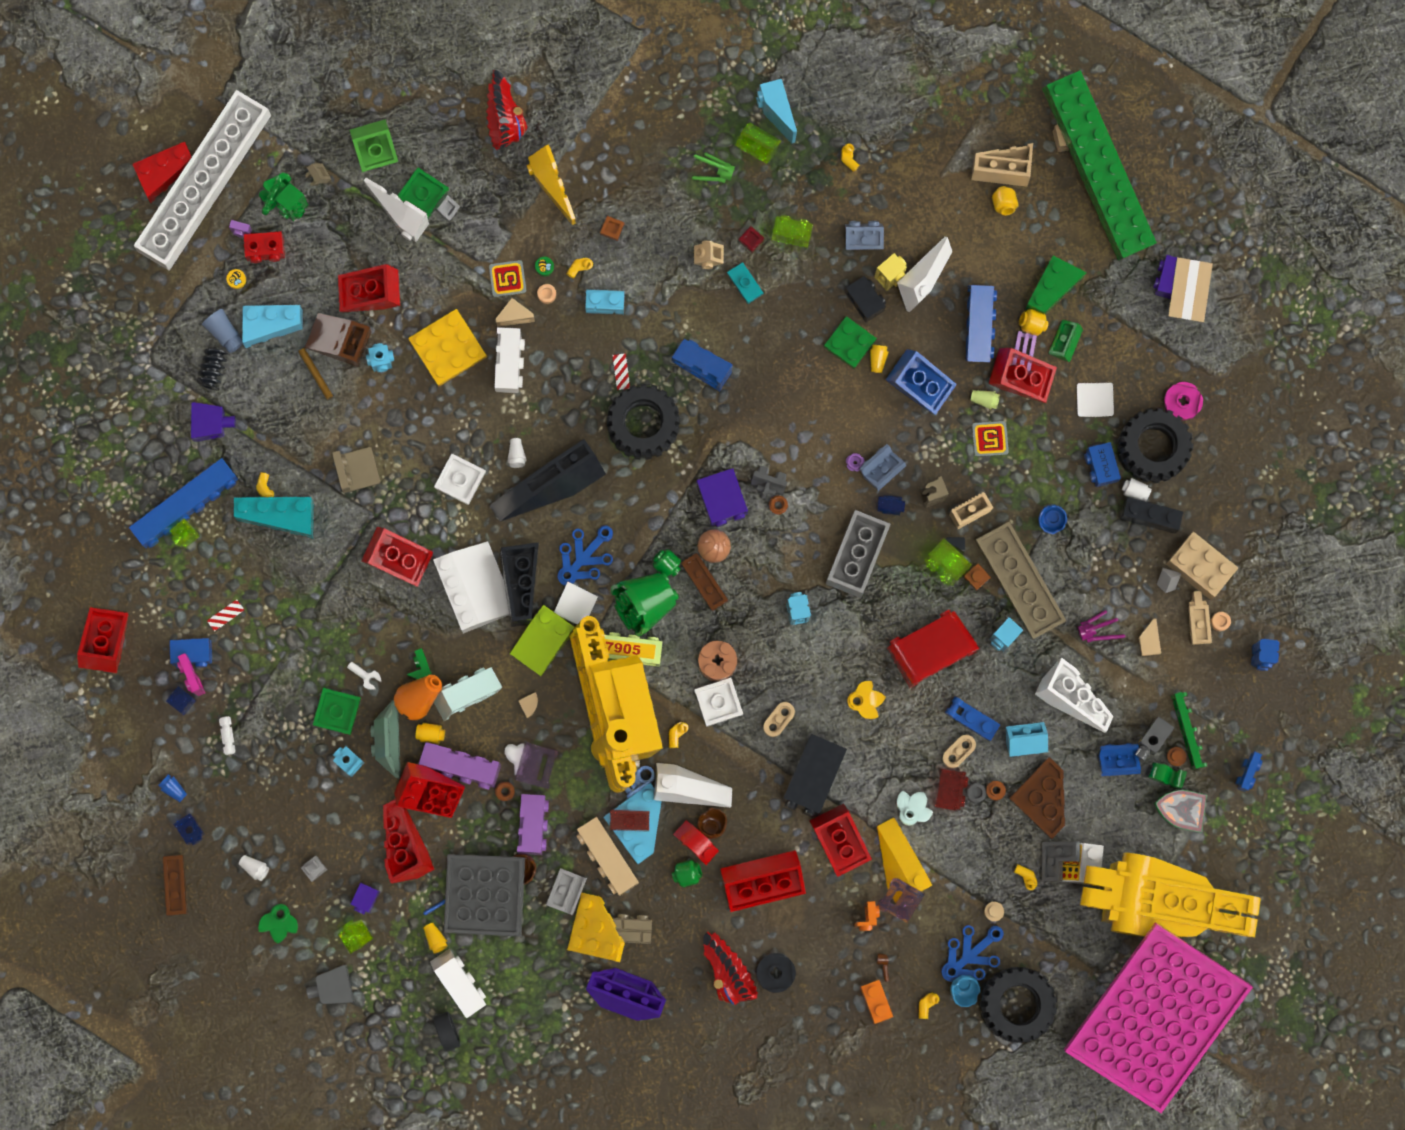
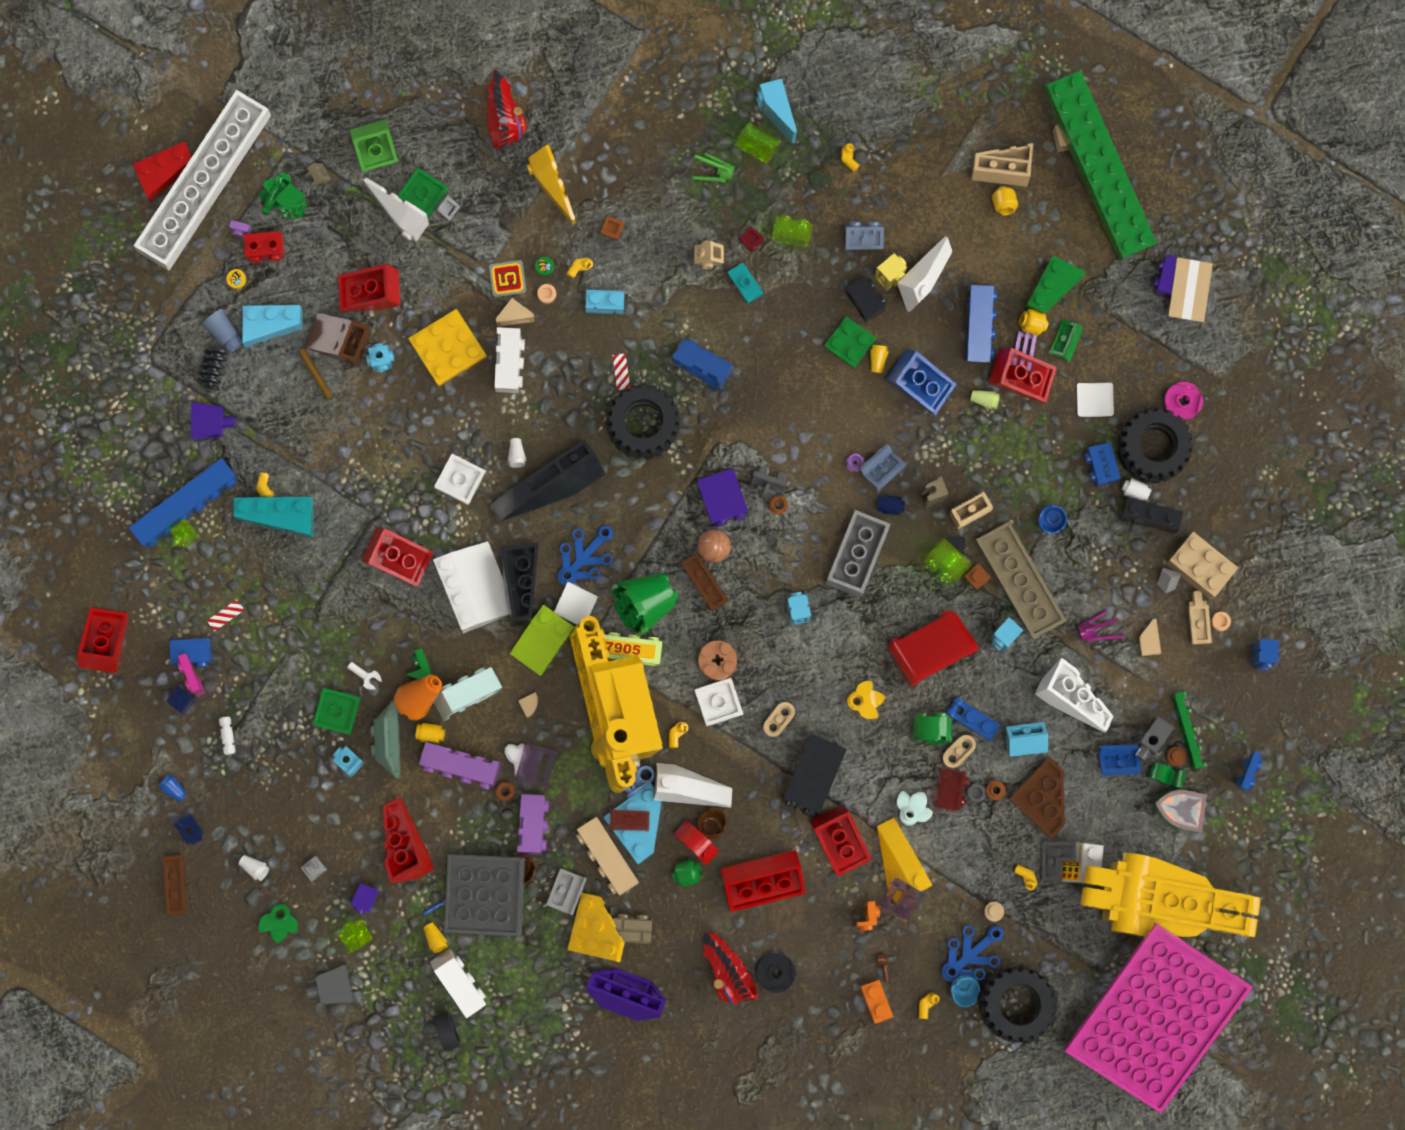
(356, 469): dark tan bracket -> none
(427, 791): red slope -> none
(666, 562): green head -> none
(932, 729): none -> green brick
(990, 438): sticker -> none

